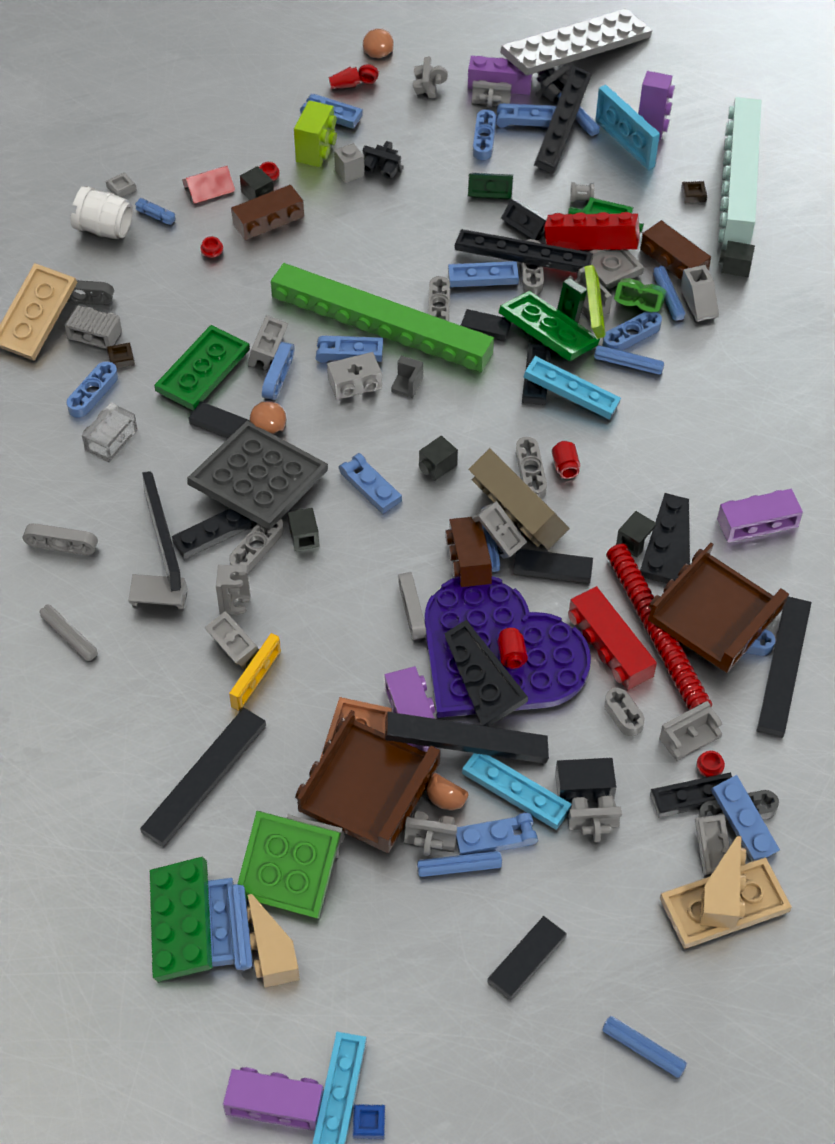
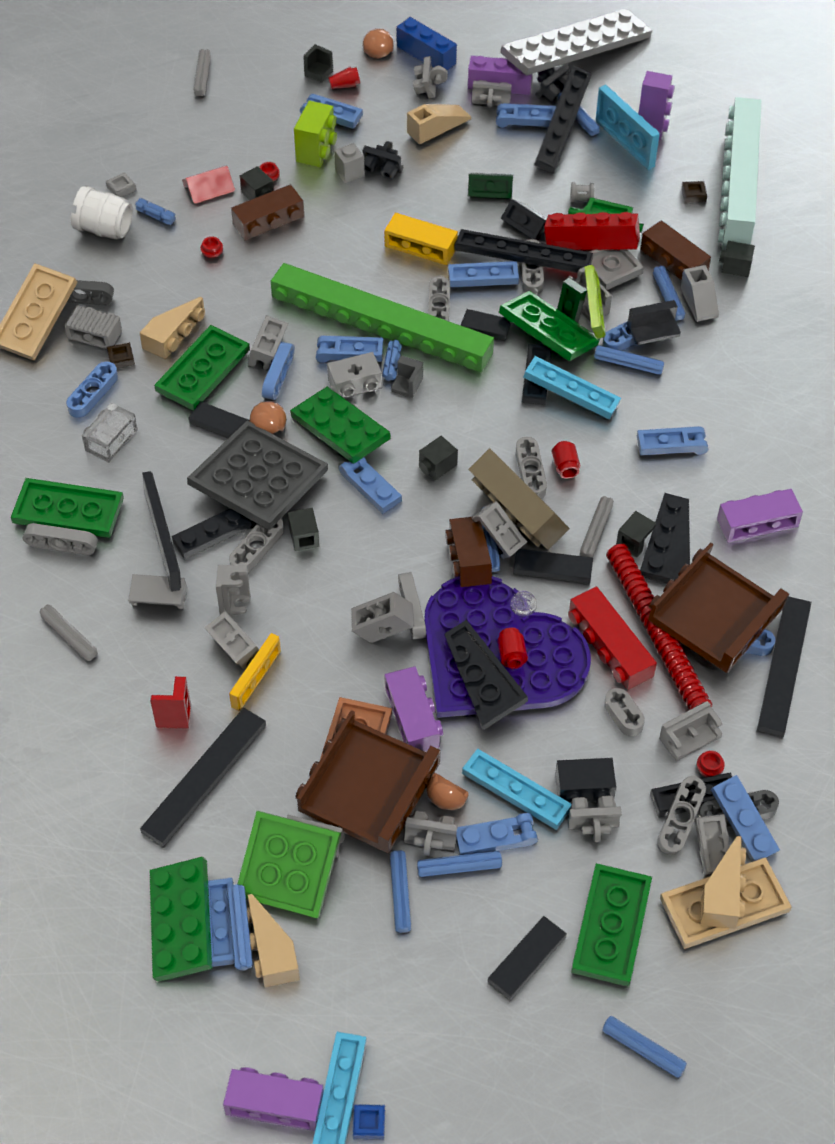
(67, 506): none -> green plate
(168, 329): none -> tan slope
(174, 709): none -> red panel
(202, 72): none -> light grey axle
(318, 63): none -> pearl dark grey panel
(340, 424): none -> green plate
(368, 73): red plate -> none
(382, 617): none -> light grey brick
(391, 360): none -> medium blue axle
(400, 891): none -> medium blue axle
(420, 238): none -> yellow brick
(423, 42): none -> blue brick
(434, 119): none -> tan slope
(466, 737): black tile -> none
(479, 140): medium blue beam -> none
(523, 603): none -> clear plate
(596, 527): none -> light grey axle
(612, 925): none -> green plate
(633, 292): bright green brick -> none
(653, 322): none -> black panel
(667, 830): none -> light grey beam
(672, 441): none -> medium blue plate

